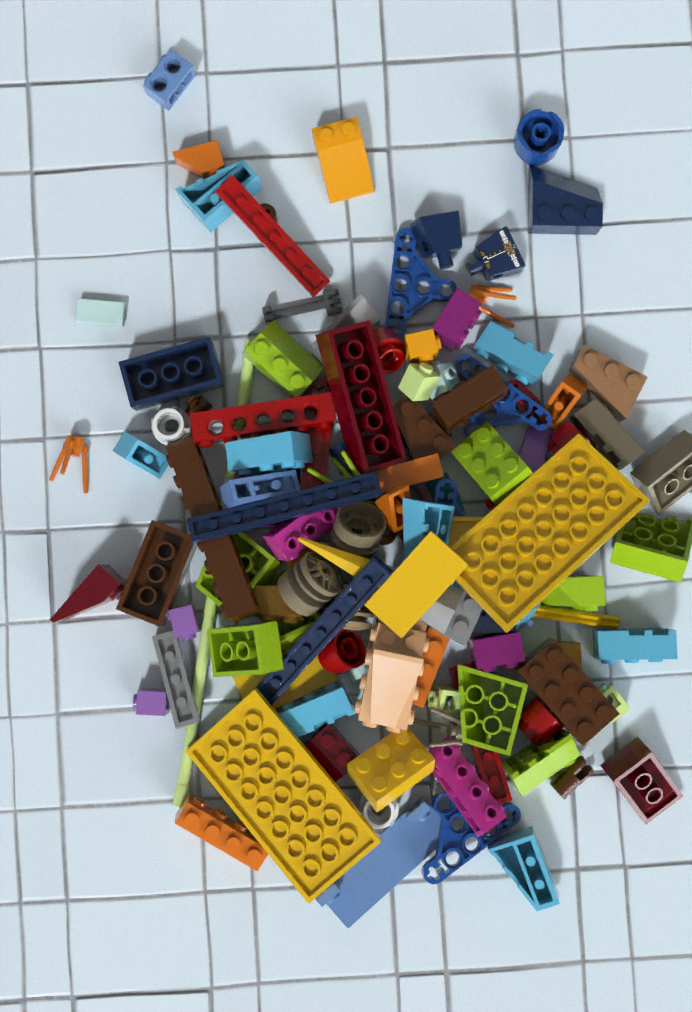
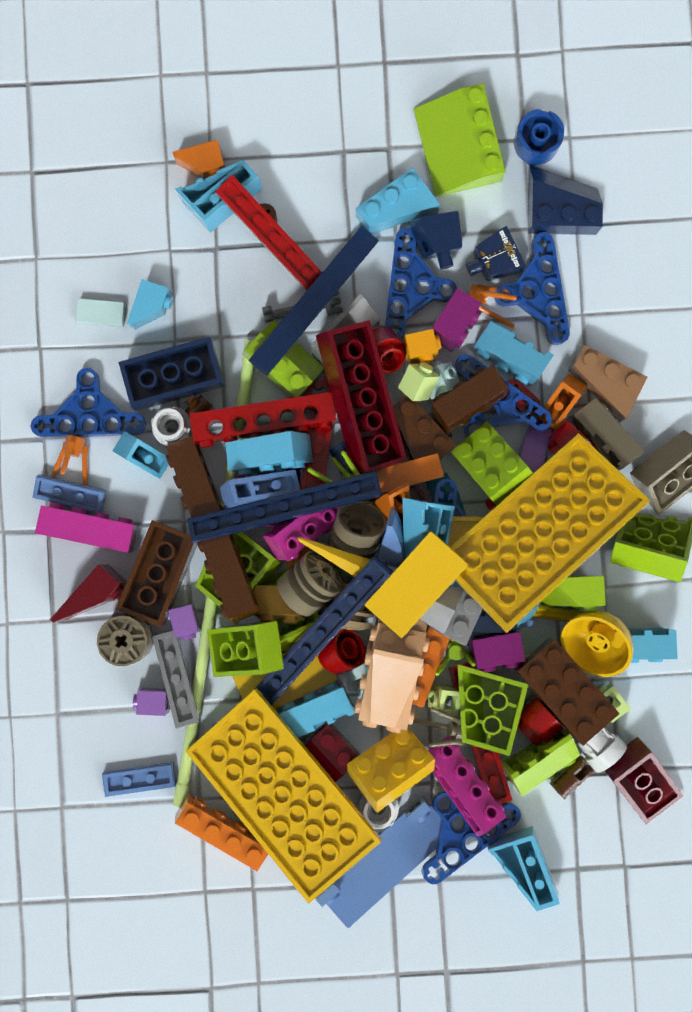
(69, 493): none -> medium blue tile
(86, 529): none -> dark pink brick
(100, 412): none -> blue beam
(138, 635): none -> dark tan wheel
(139, 779): none -> medium blue tile
(150, 304): none -> medium azure slope
(174, 81): medium blue brick -> none
(313, 301): none -> dark blue tile
(343, 160): light orange slope -> none
(392, 542): none -> medium blue slope
(397, 203): none -> medium azure wedge
(455, 652): none -> lime plant
(460, 141): none -> lime slope
(541, 301): none -> blue beam
(598, 643): none -> yellow piece
(603, 750): none -> white piece

